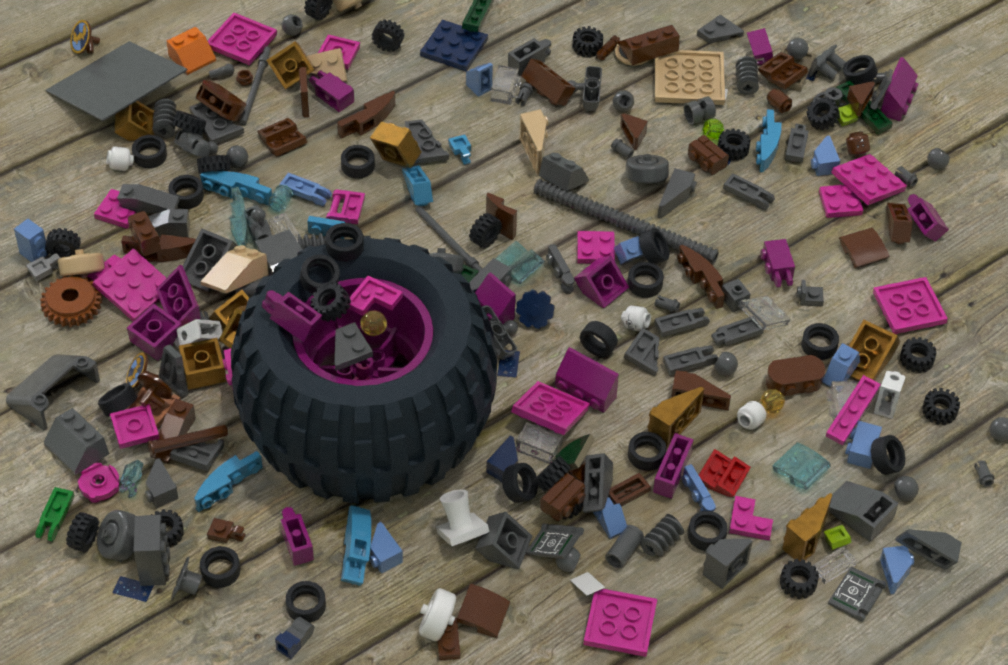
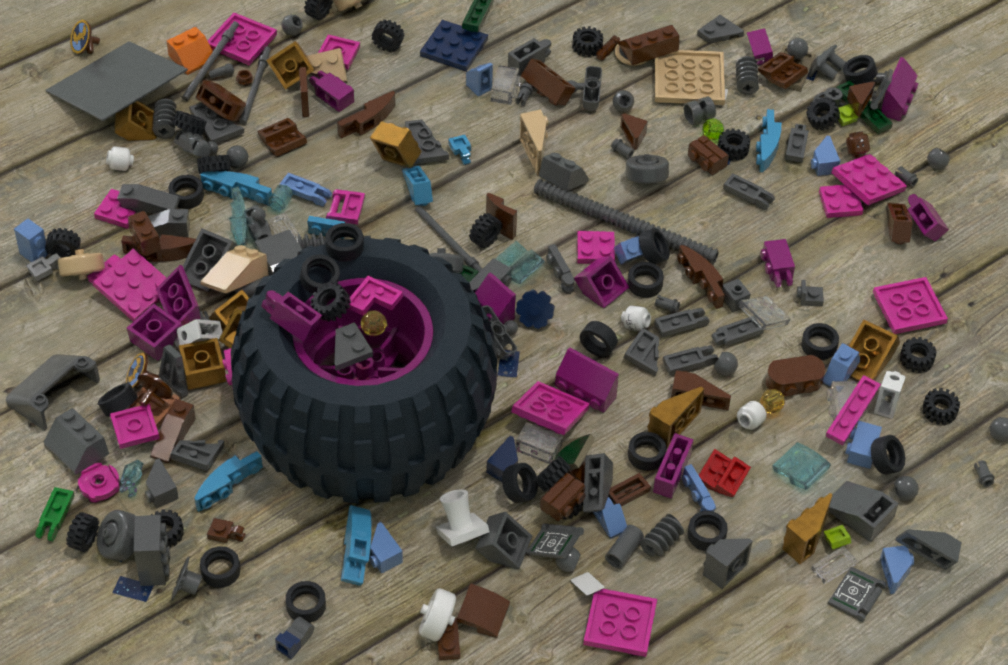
(71, 301): dark orange gear -> none
(149, 141): black tyre -> none
(187, 439): reddish brown axle -> none
(226, 37): none -> dark grey bar
(296, 537): magenta hinge -> none
(357, 151): black tyre -> none
(677, 191): dark grey slope -> none
(746, 524): dark pink plate -> none
(779, 100): reddish brown brick -> none
(799, 568): black tyre -> none
(864, 247): reddish brown slope -> none

